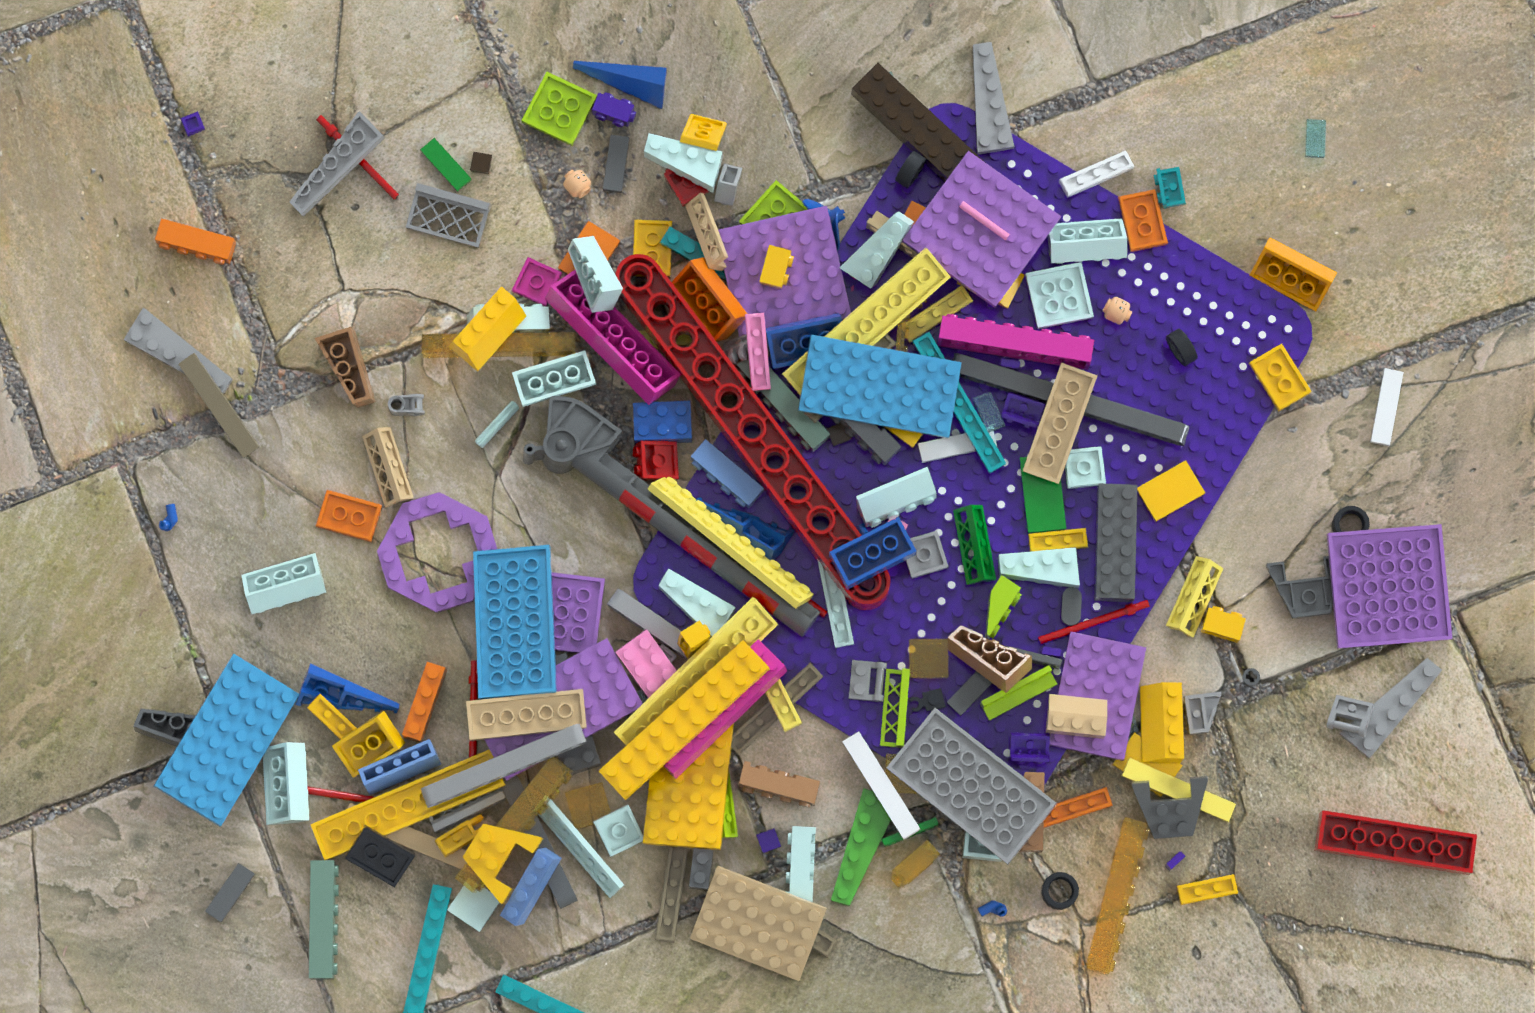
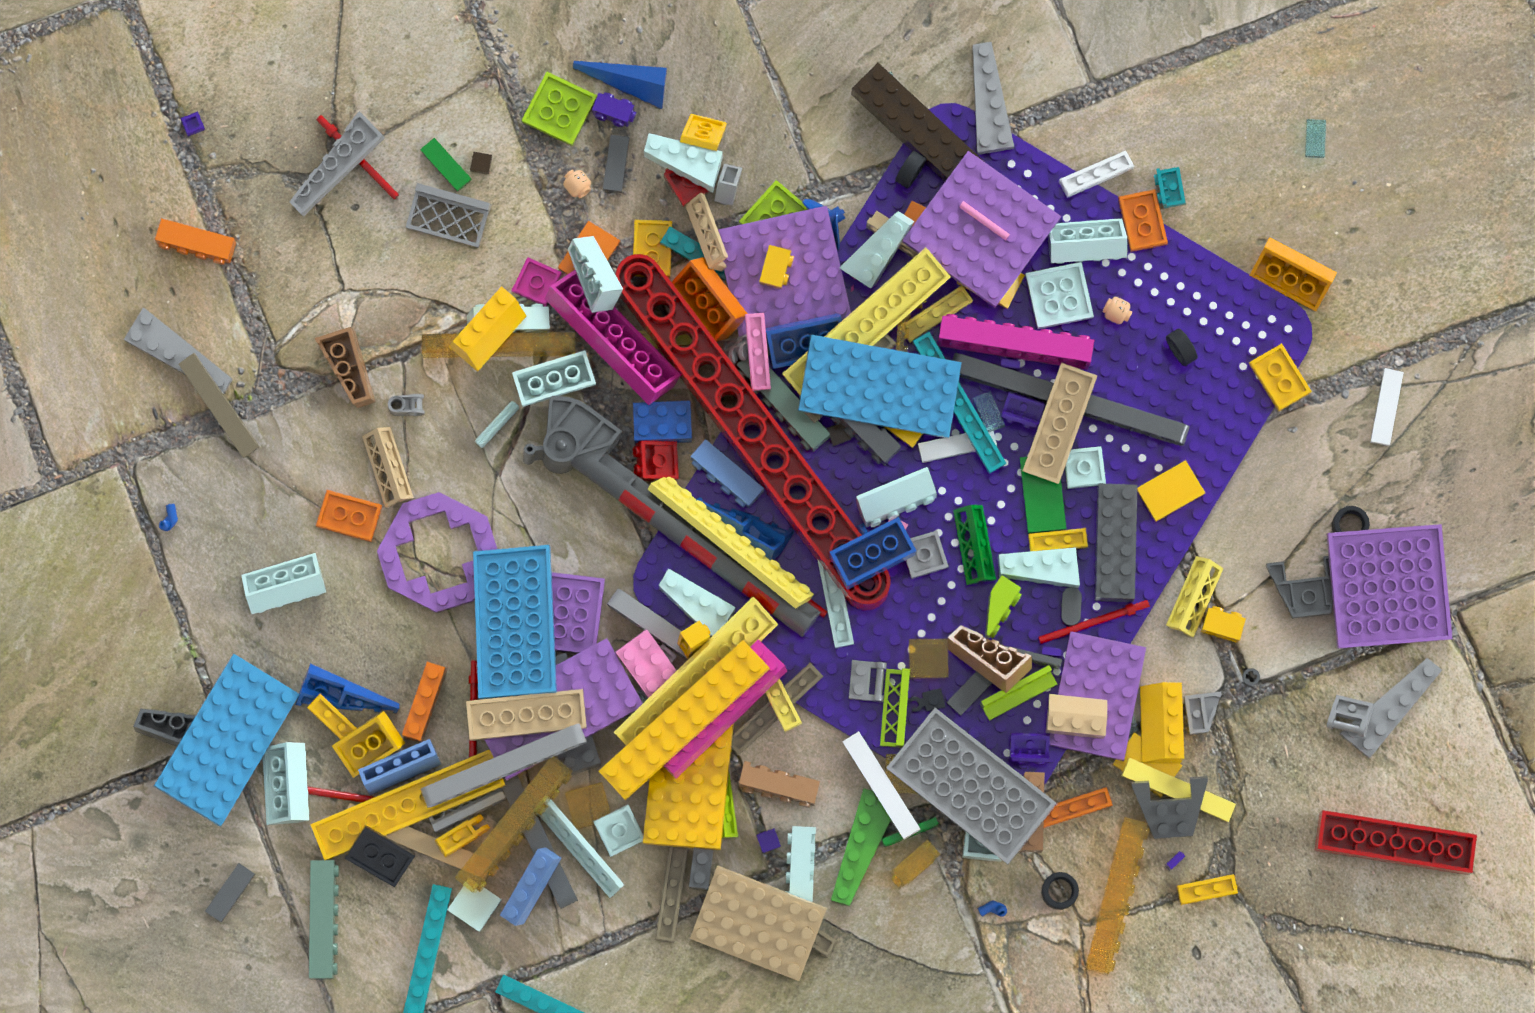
(490, 851): yellow wing -> none

